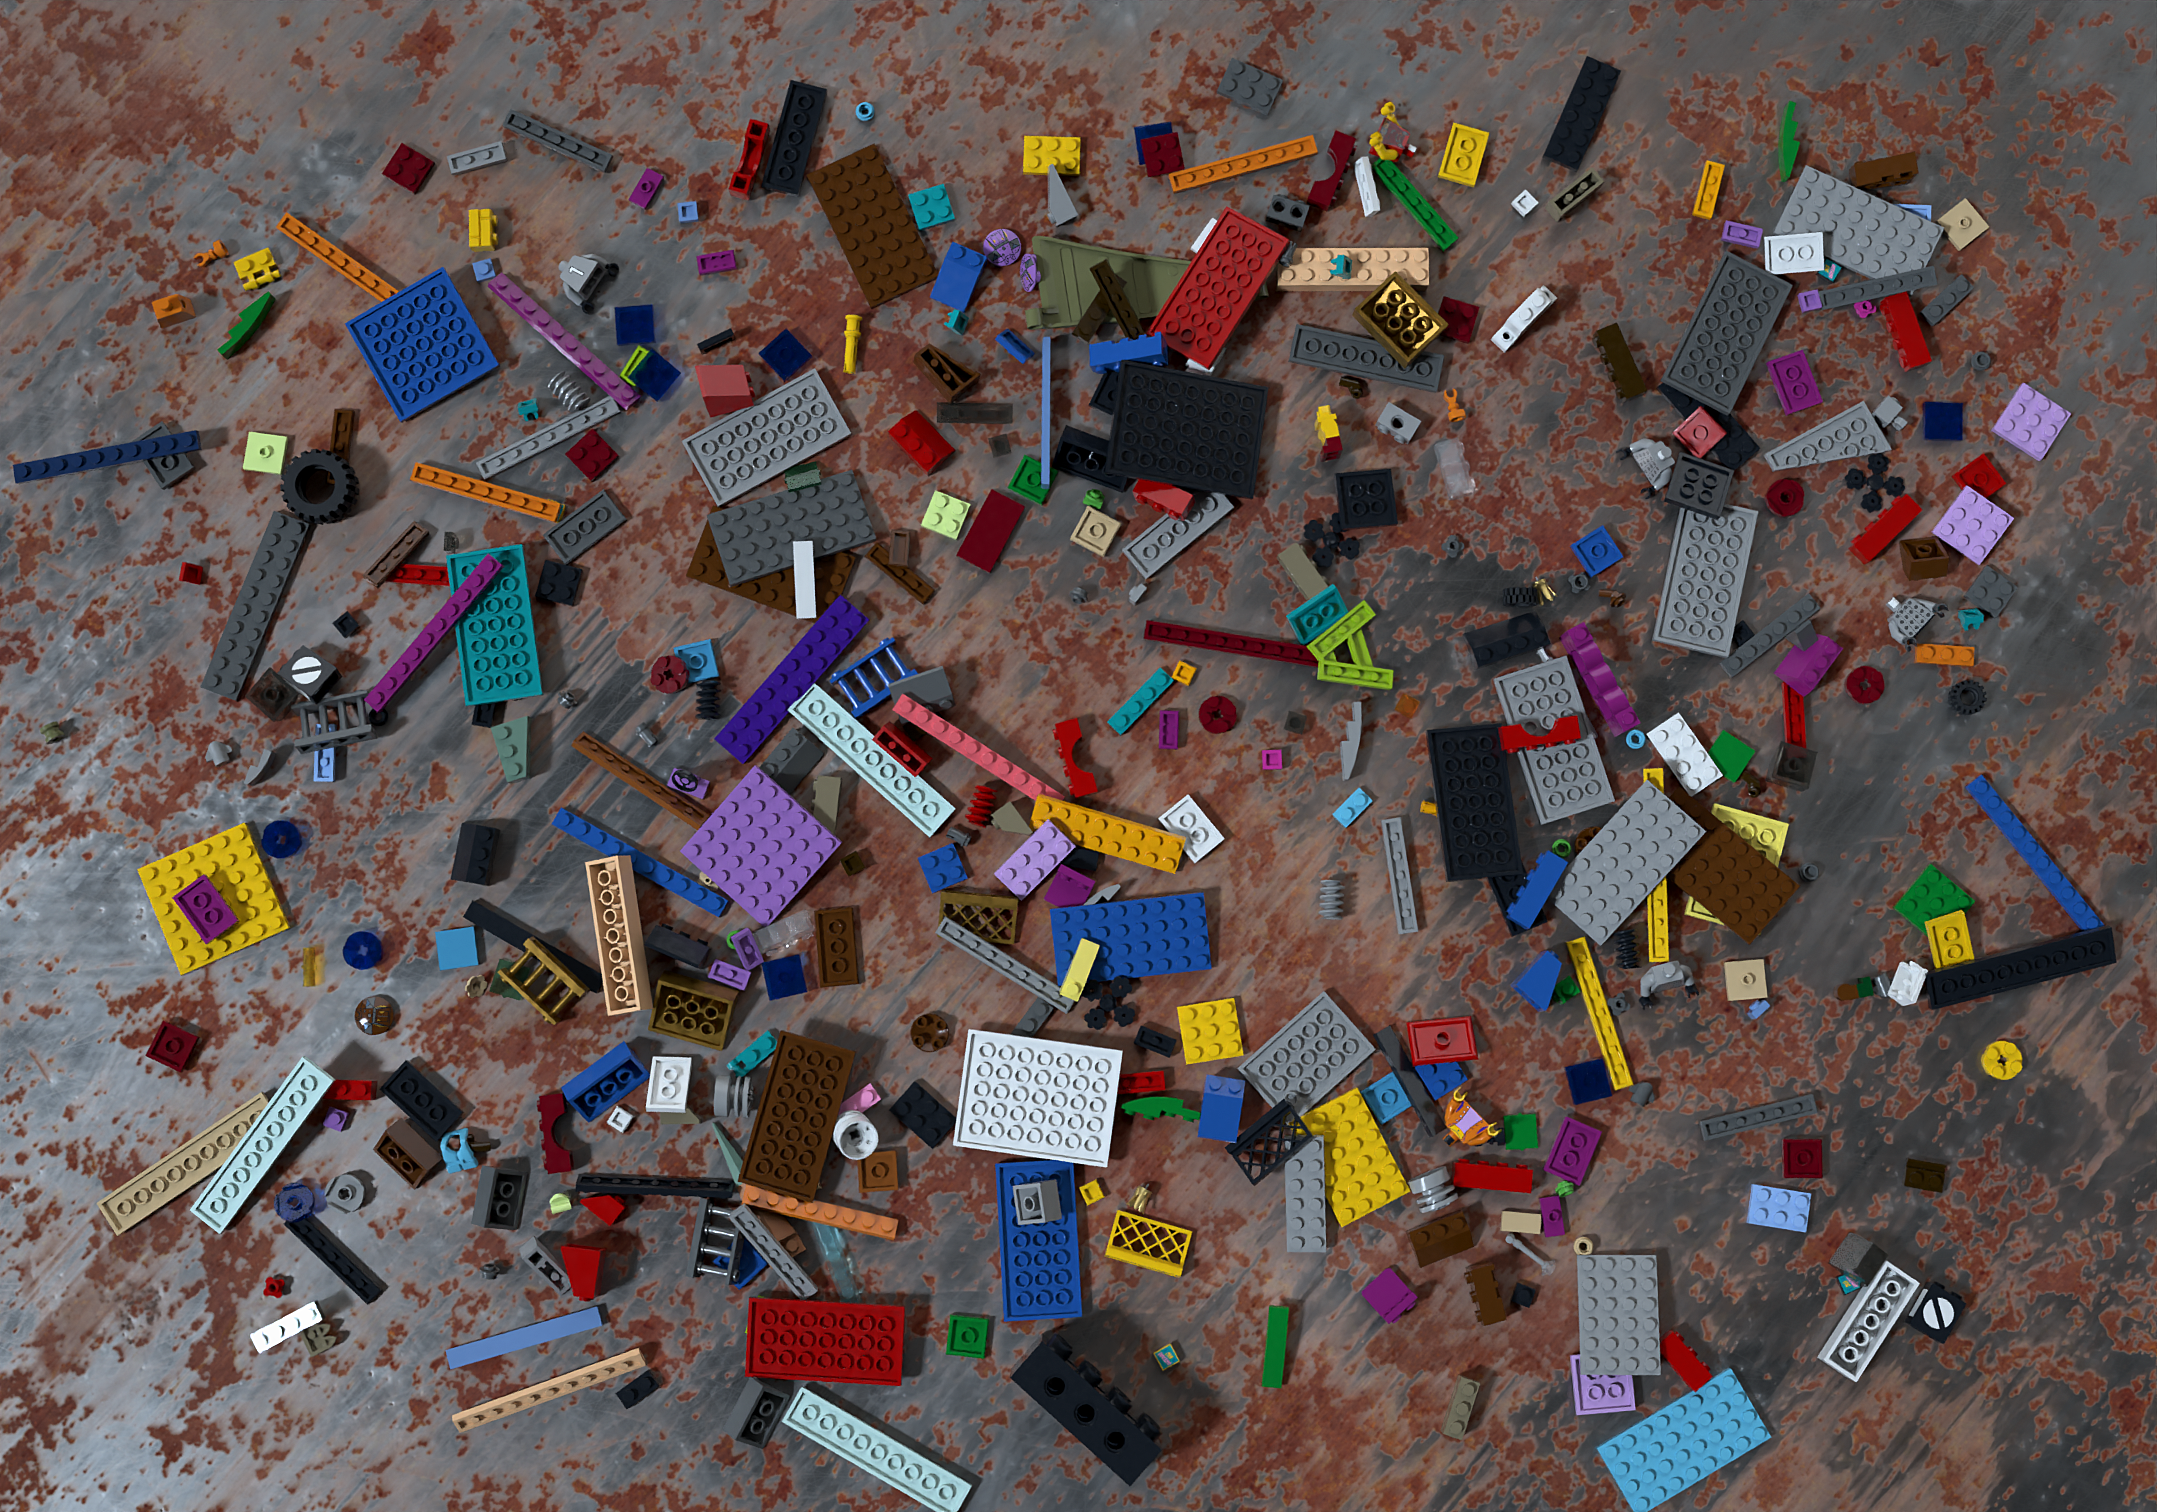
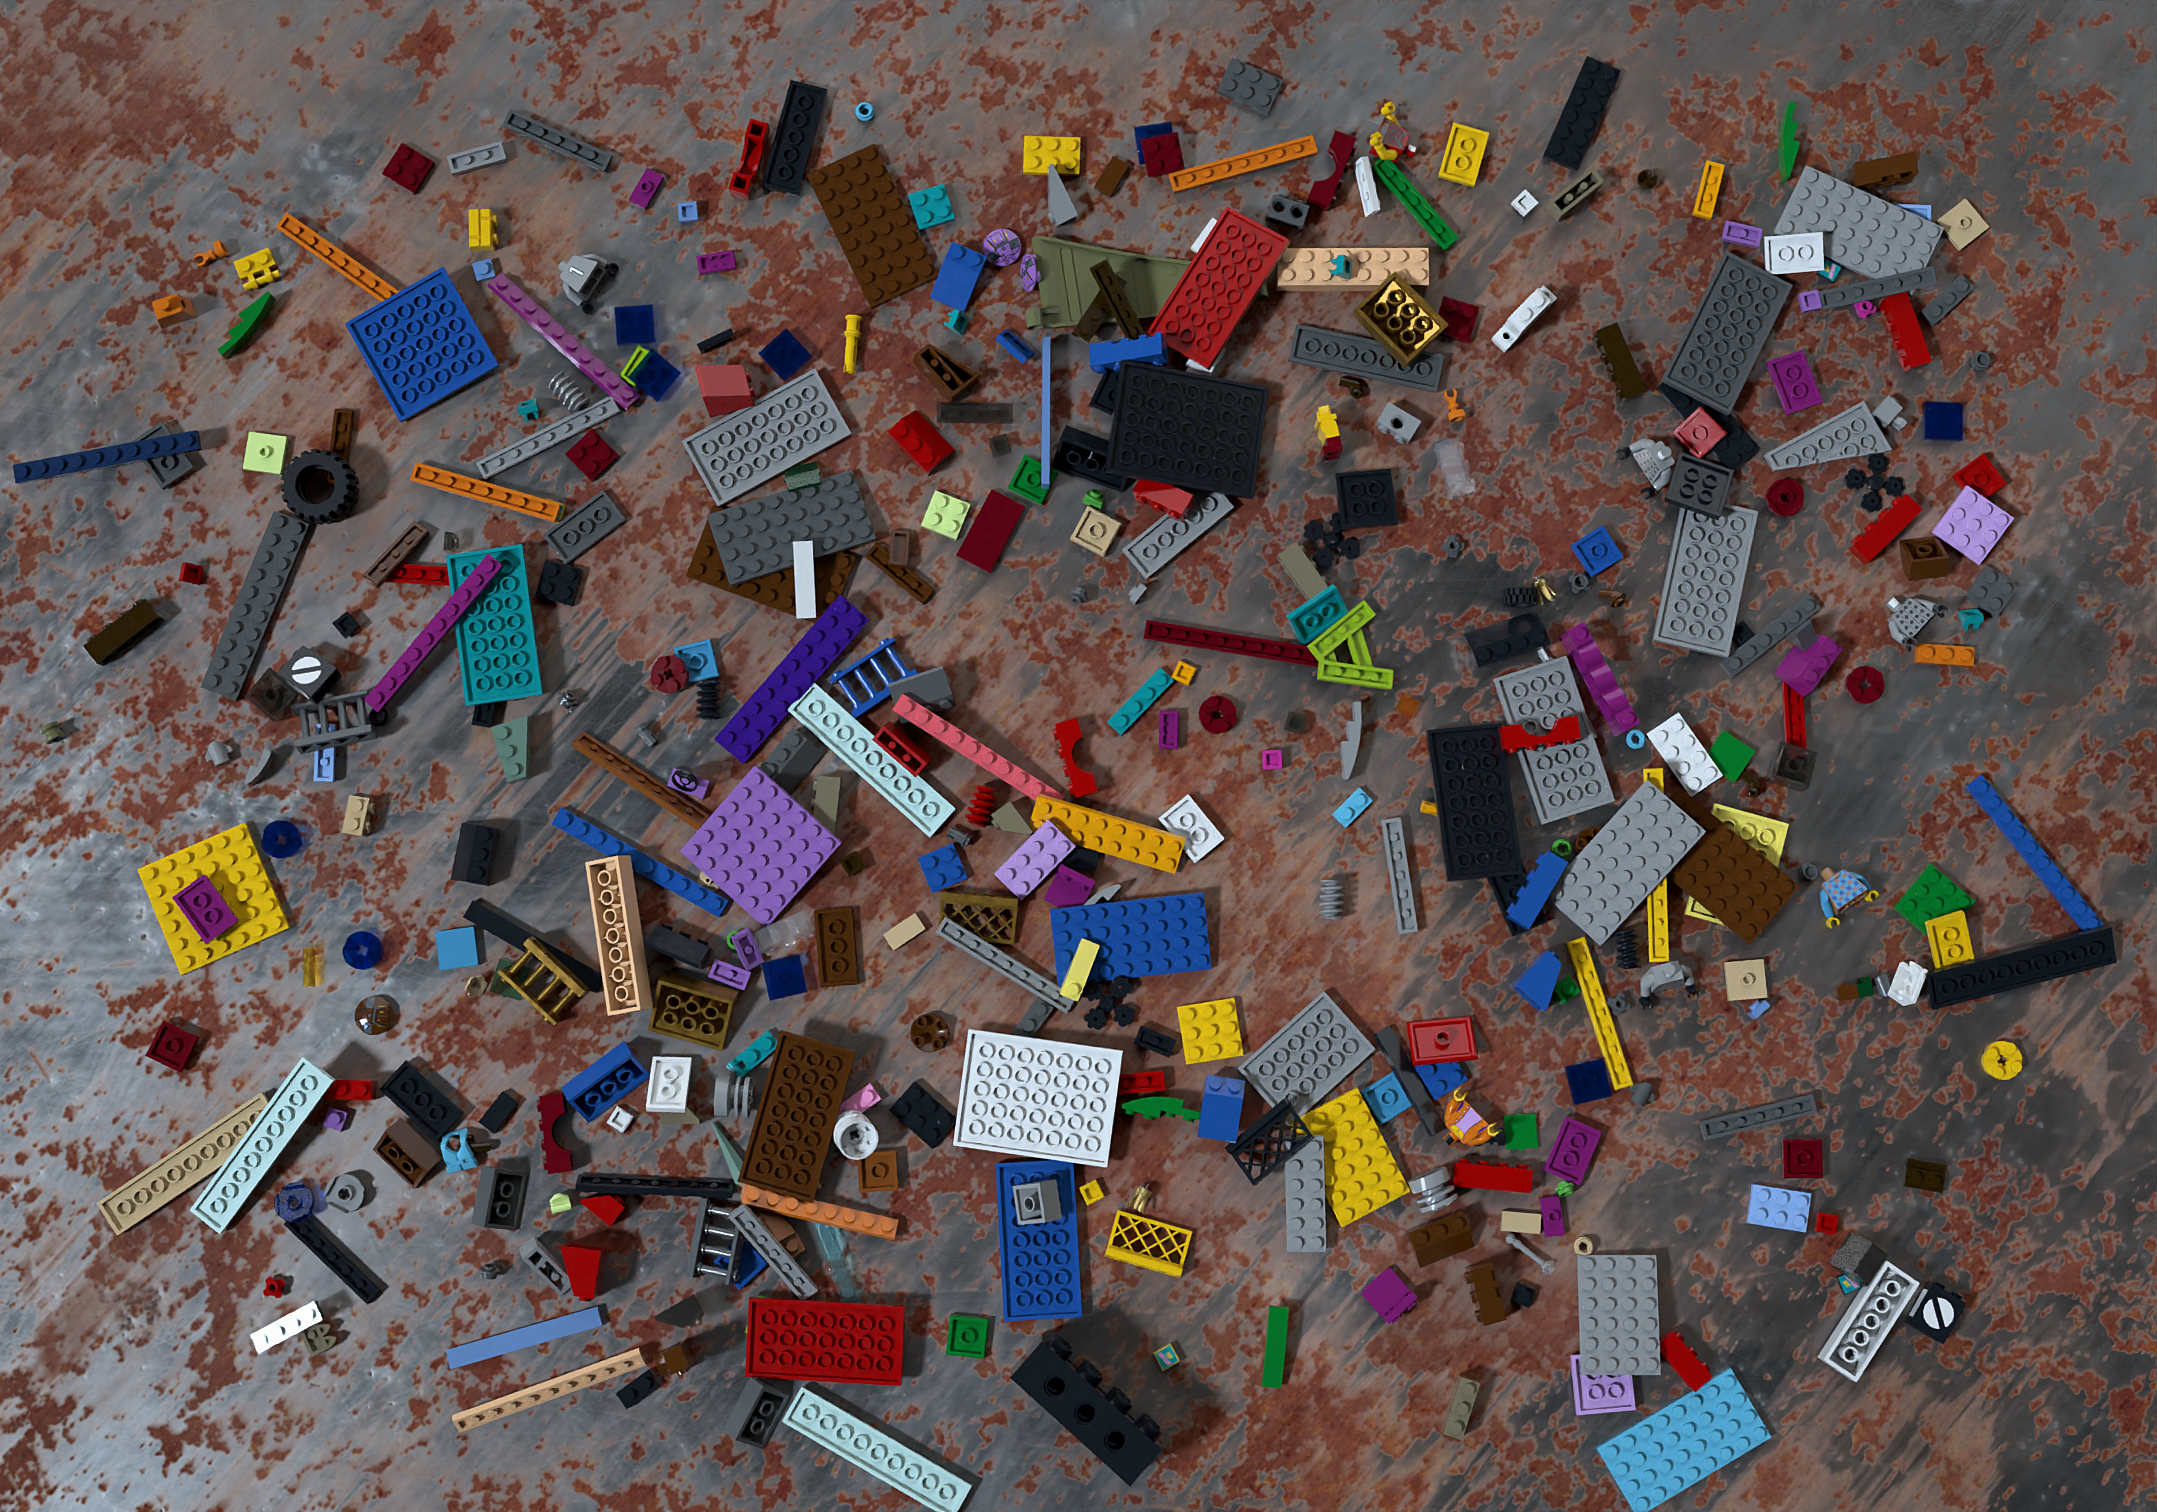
(123, 631): none -> dark brown brick
(358, 816): none -> tan bracket
(498, 1112): none -> black tile
(675, 1359): none -> reddish brown wedge
(683, 1313): none -> clear smoke slope
(904, 931): none -> tan tile
(1111, 176): none -> reddish brown tile
(1286, 258): dark grey pin -> none
(1647, 179): none -> dark brown piece
(1826, 1223): none -> red plate
(1841, 892): none -> torso
(1975, 689): black tyre -> none
(2031, 422): lavender plate -> none

